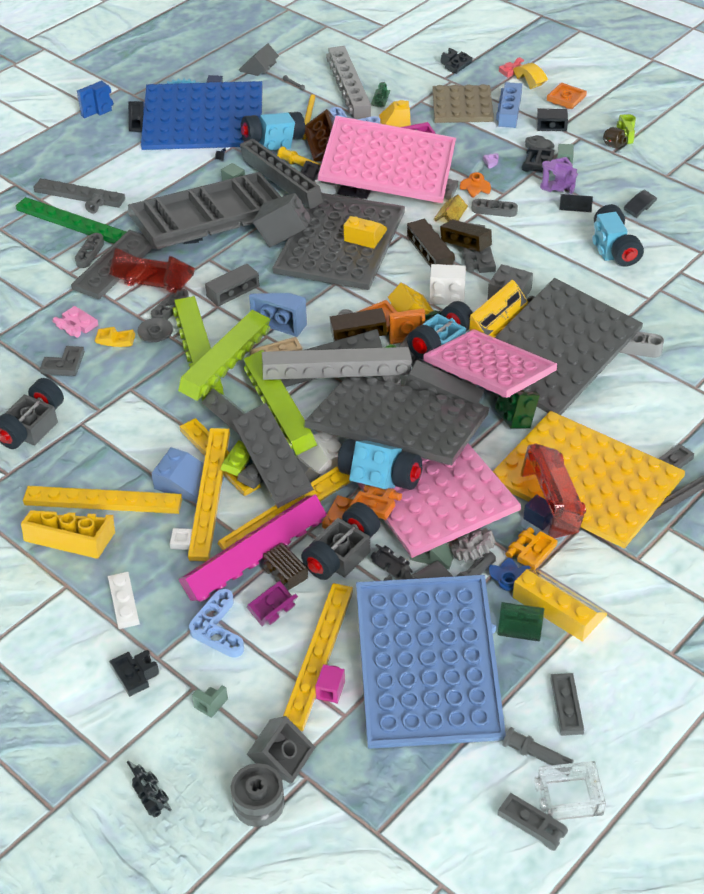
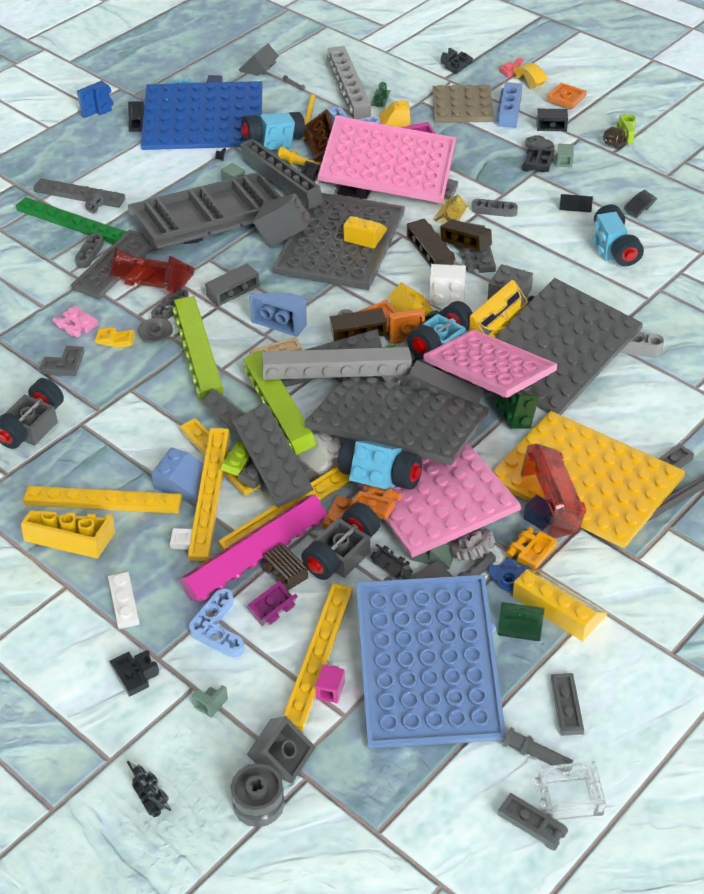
(224, 355): lime brick -> none
(475, 184): orange plate -> none
(491, 160): lavender tile -> none
(564, 172): medium lavender piece -> none

